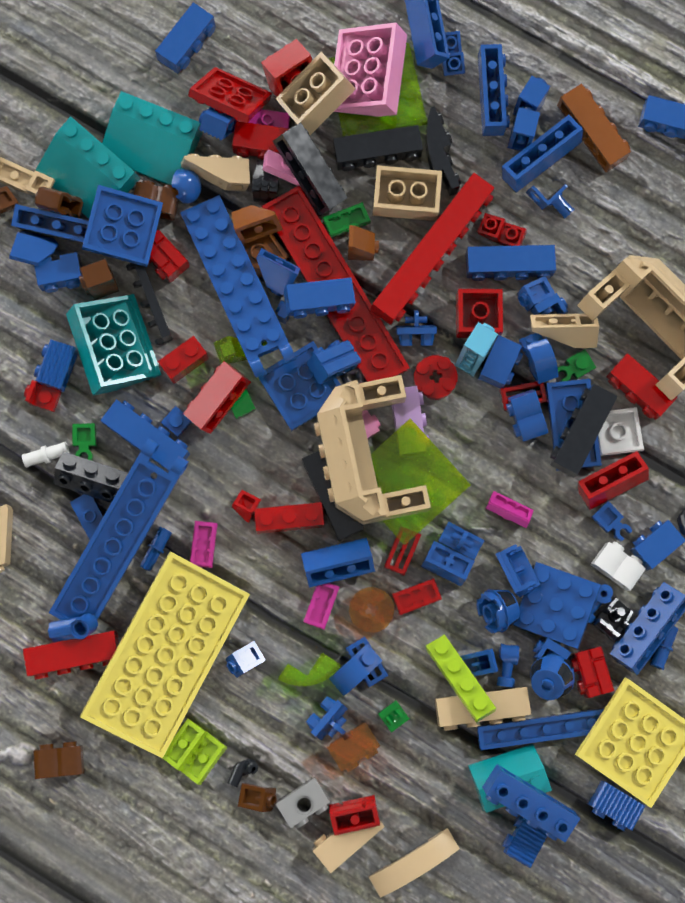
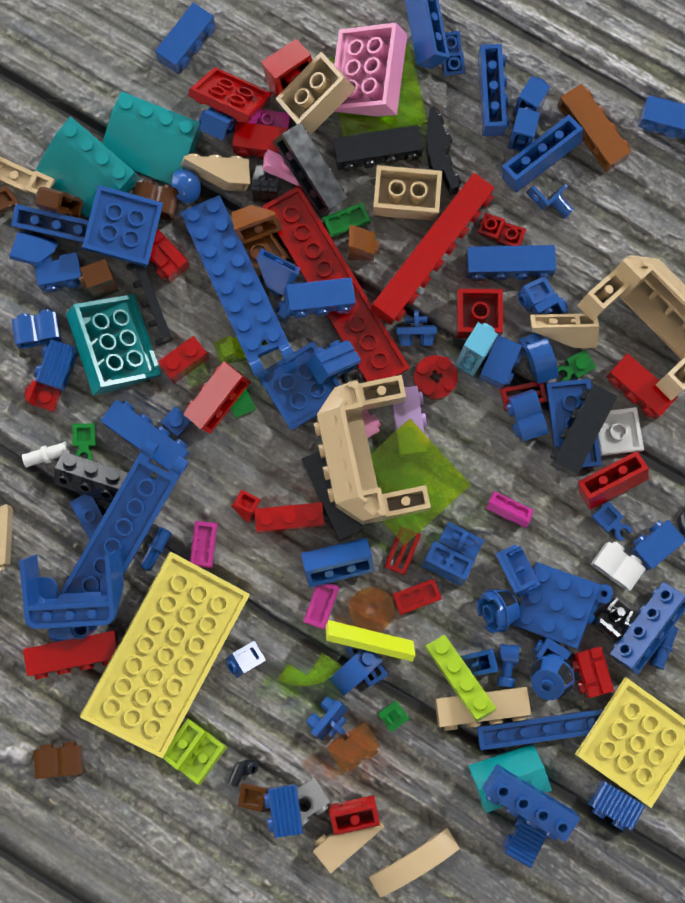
(36, 329): none -> blue brick
(49, 609): none -> blue windscreen
(284, 811): none -> blue brick
(370, 640): none -> neon yellow tile

